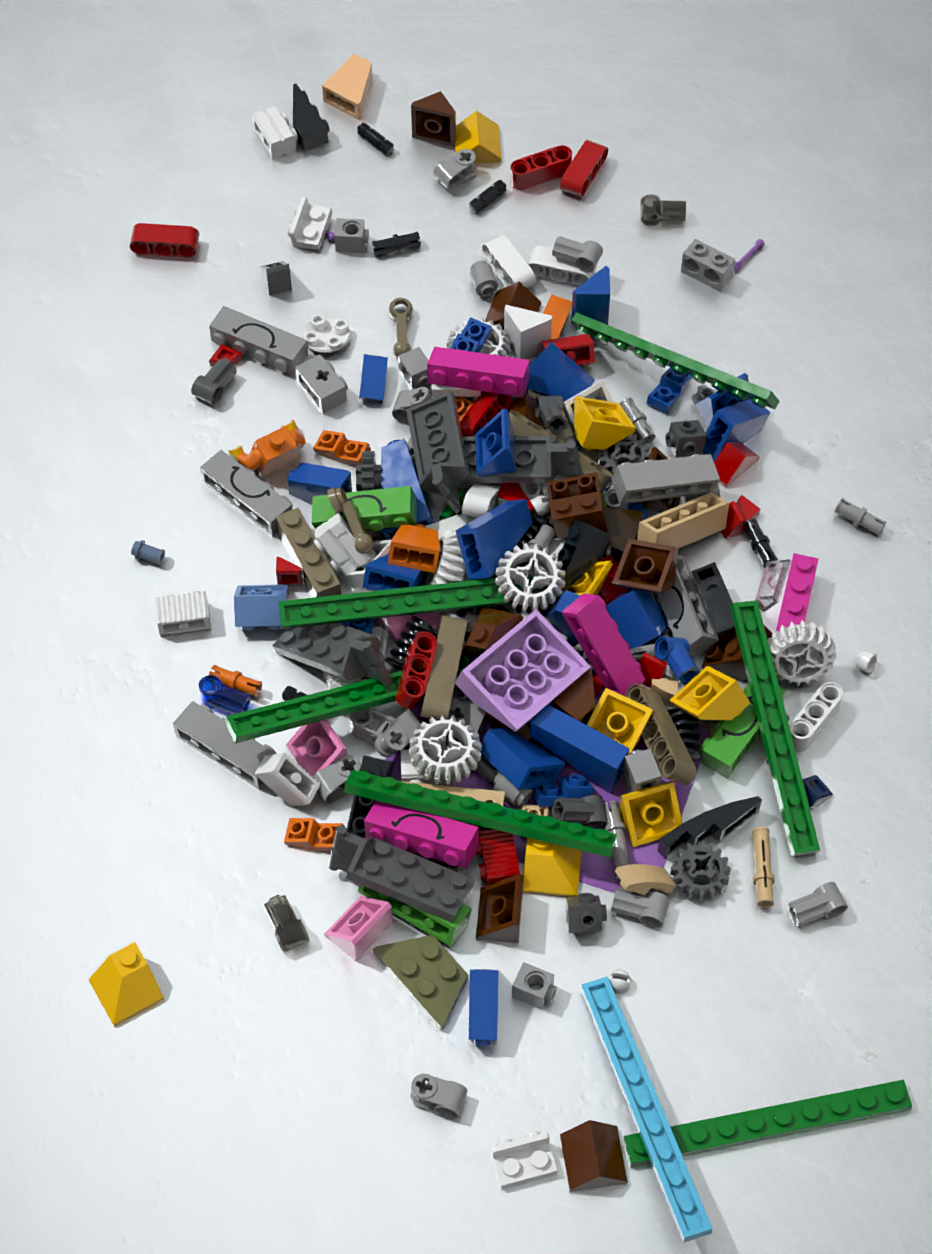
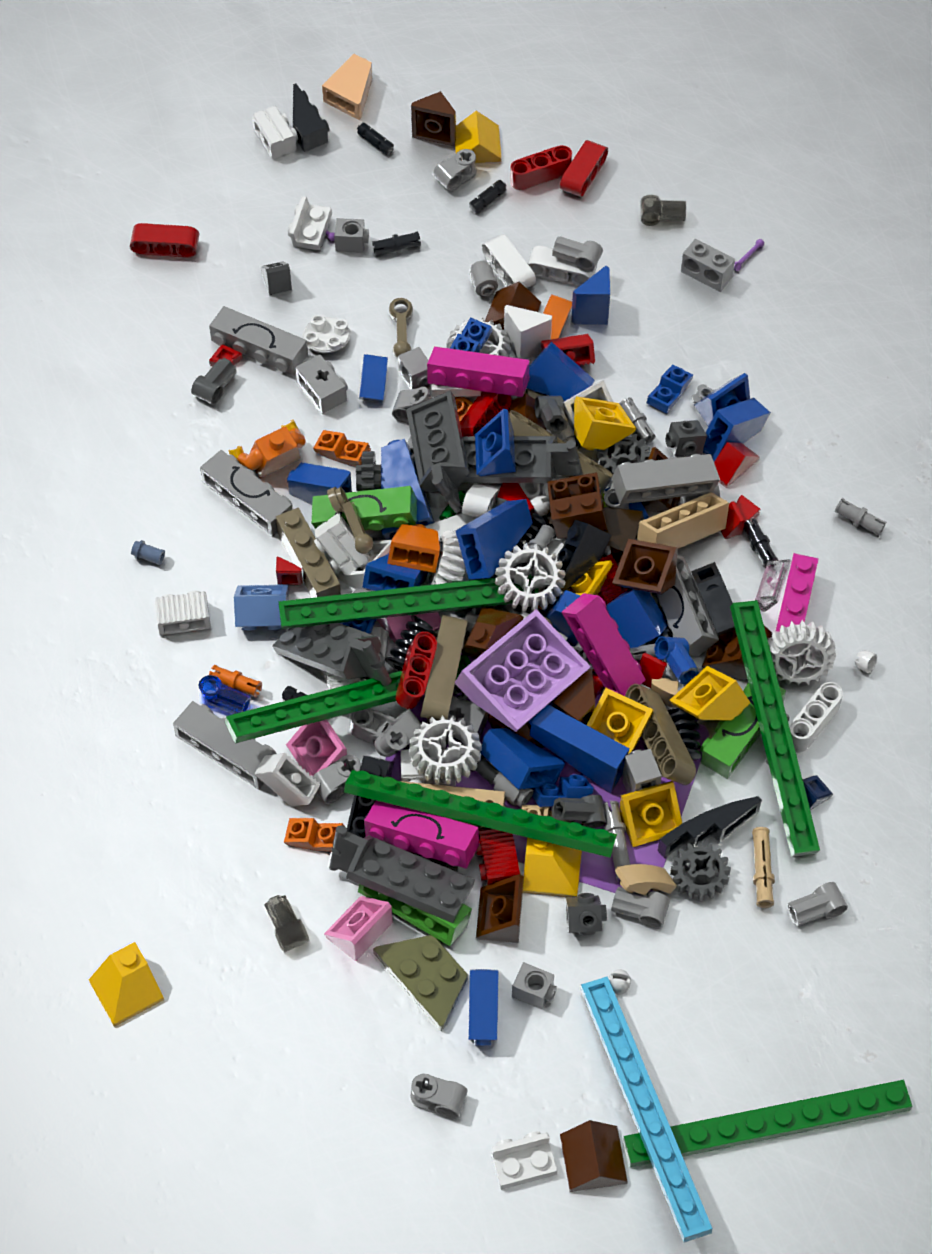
(680, 364): green plate -> none

